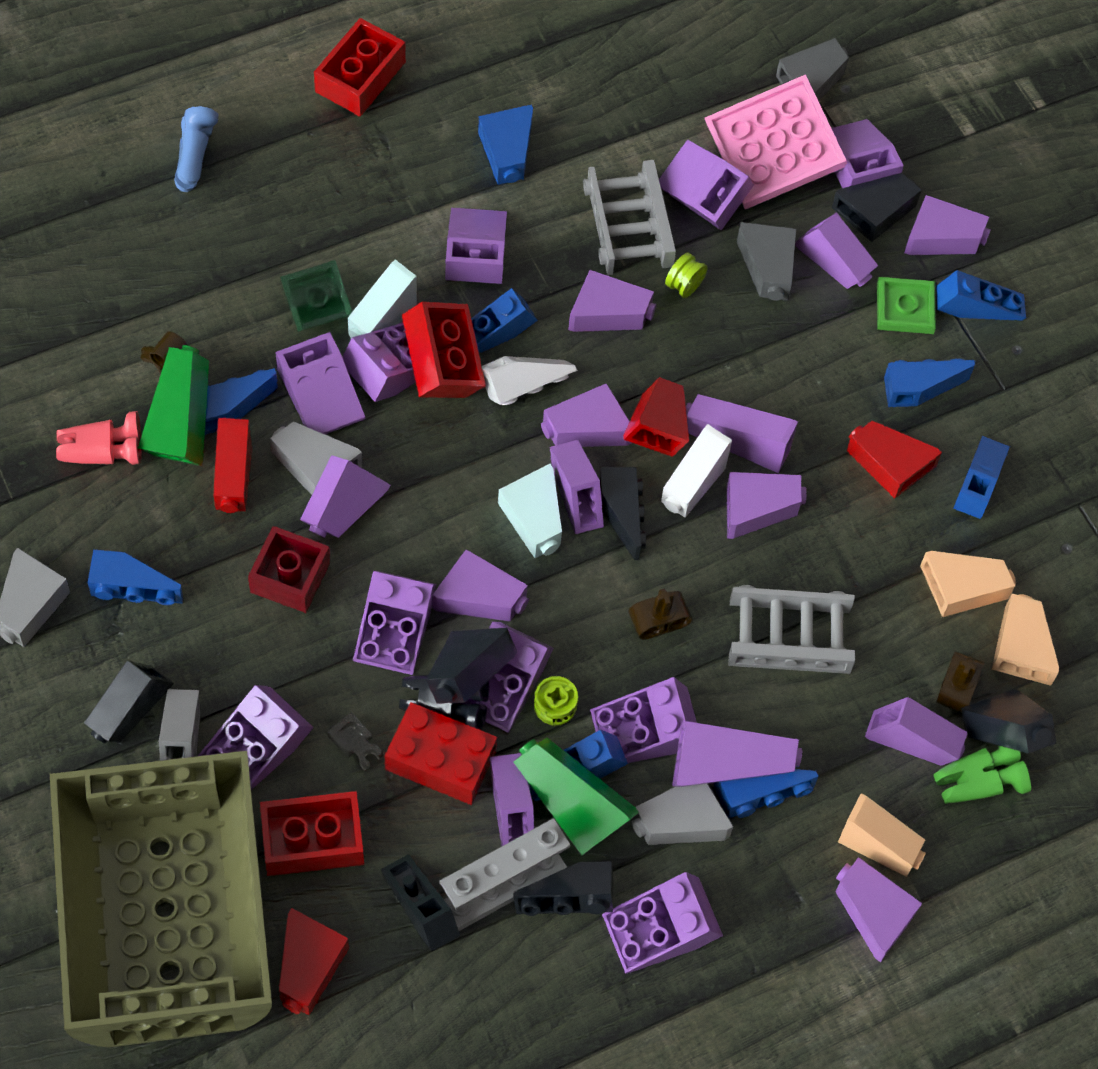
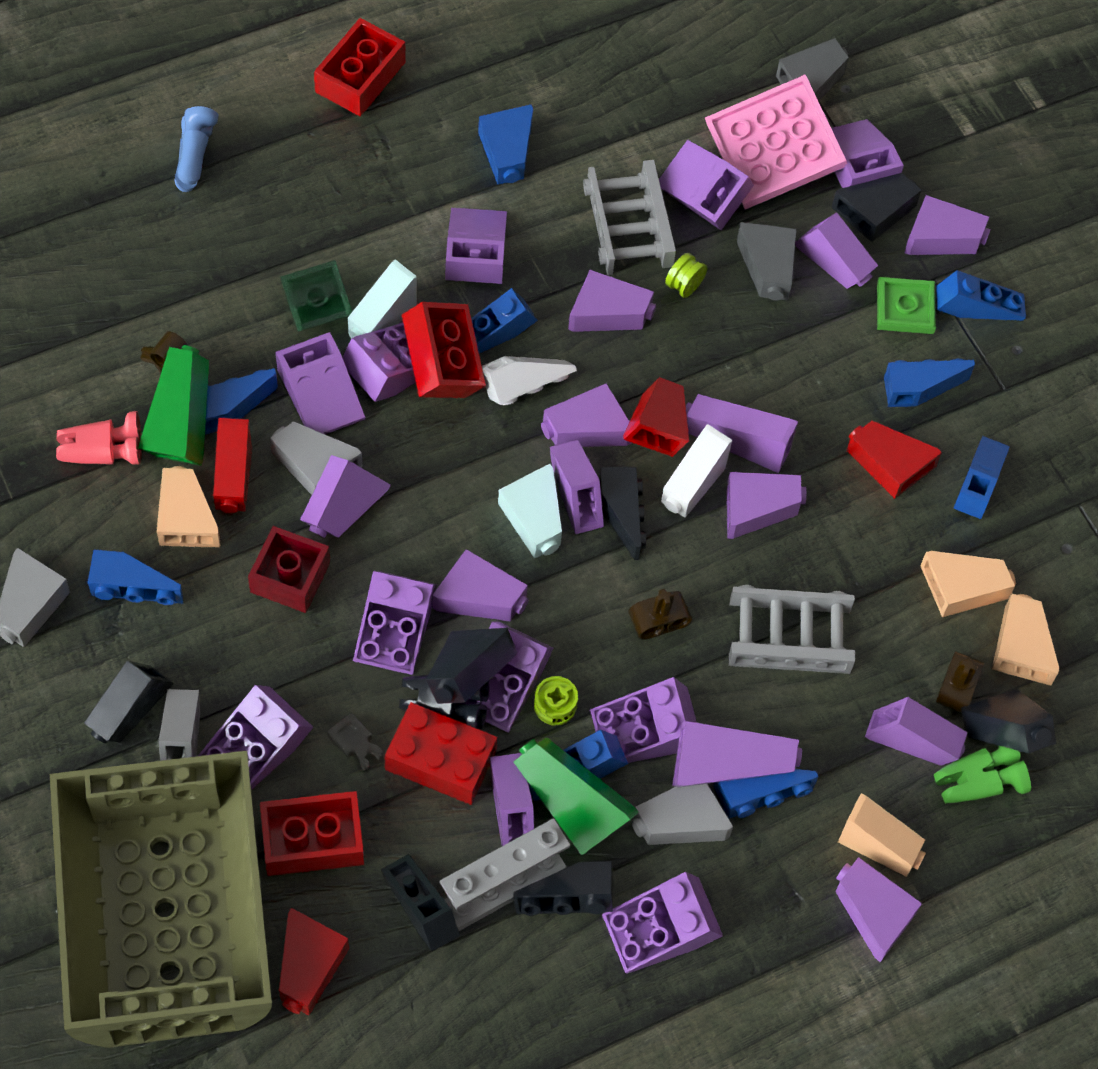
(184, 512): none -> light nougat slope

